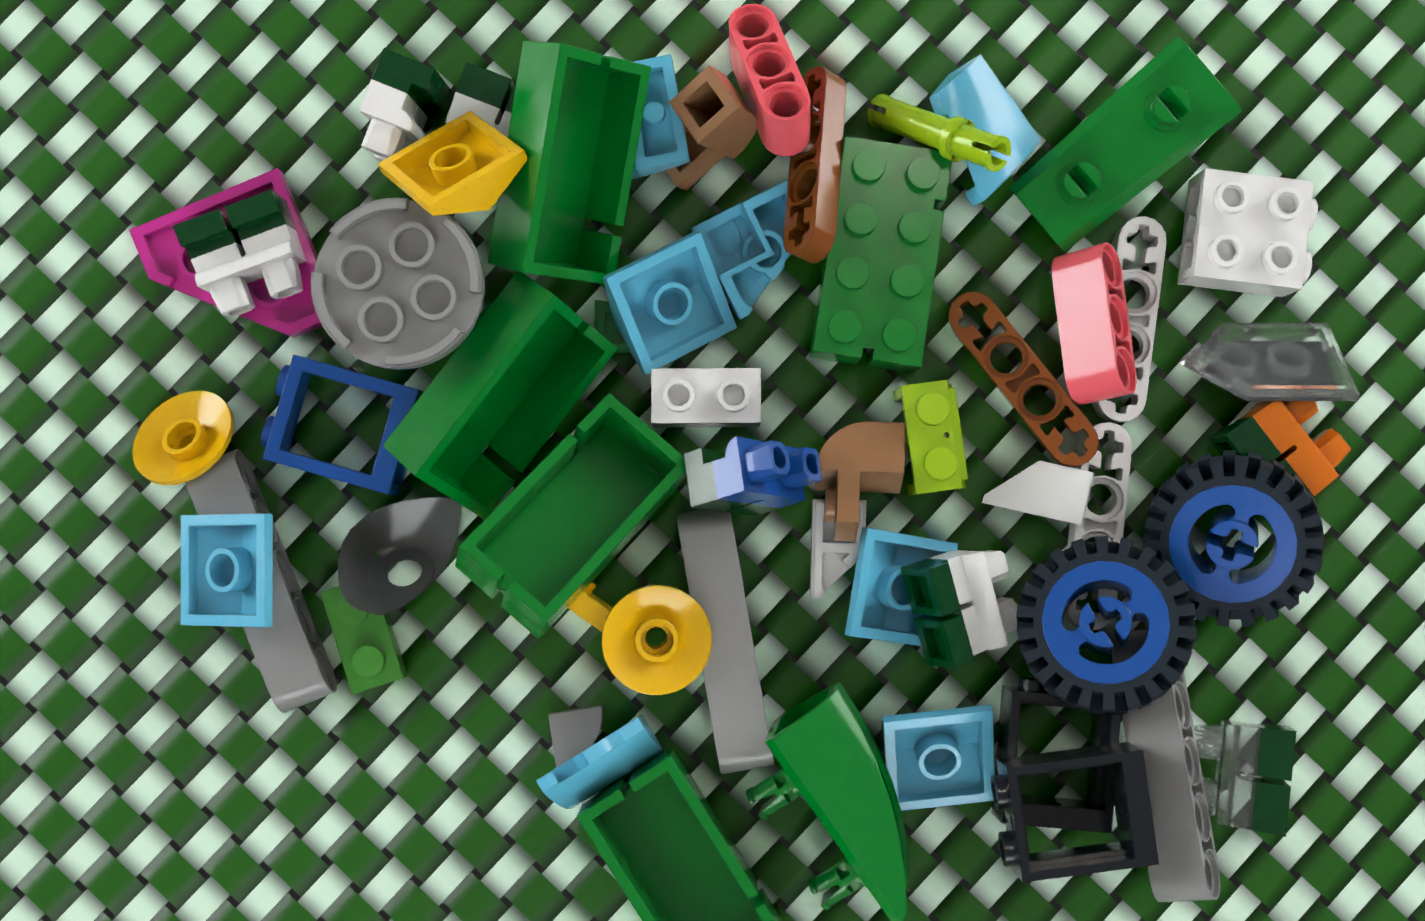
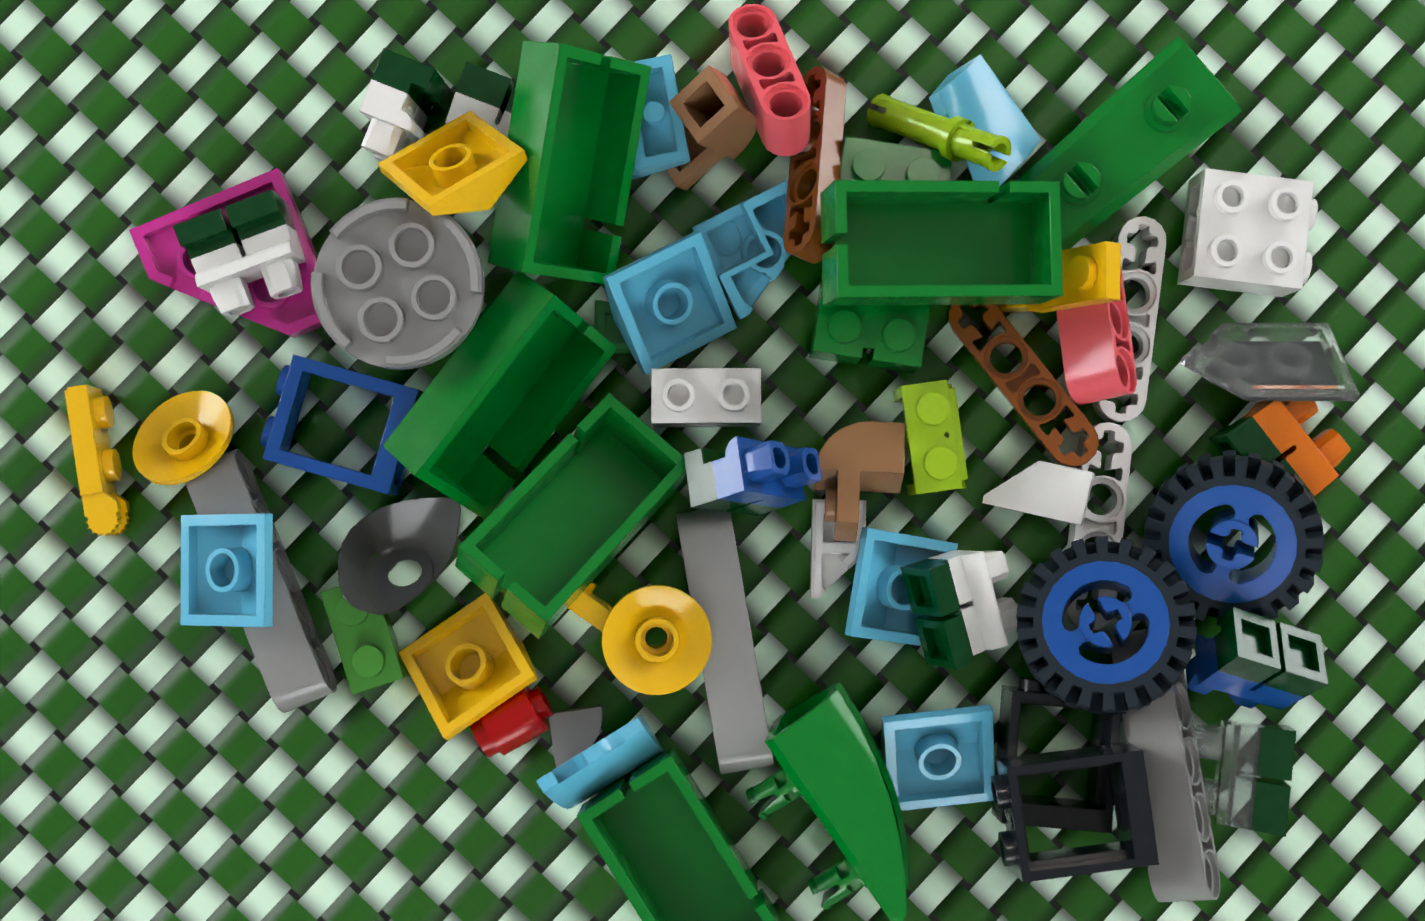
(95, 462): none -> yellow hinge
(468, 665): none -> yellow slope
(513, 722): none -> red brick
(941, 242): none -> green piece
(1088, 276): none -> yellow hinge
(1258, 661): none -> dark green hips

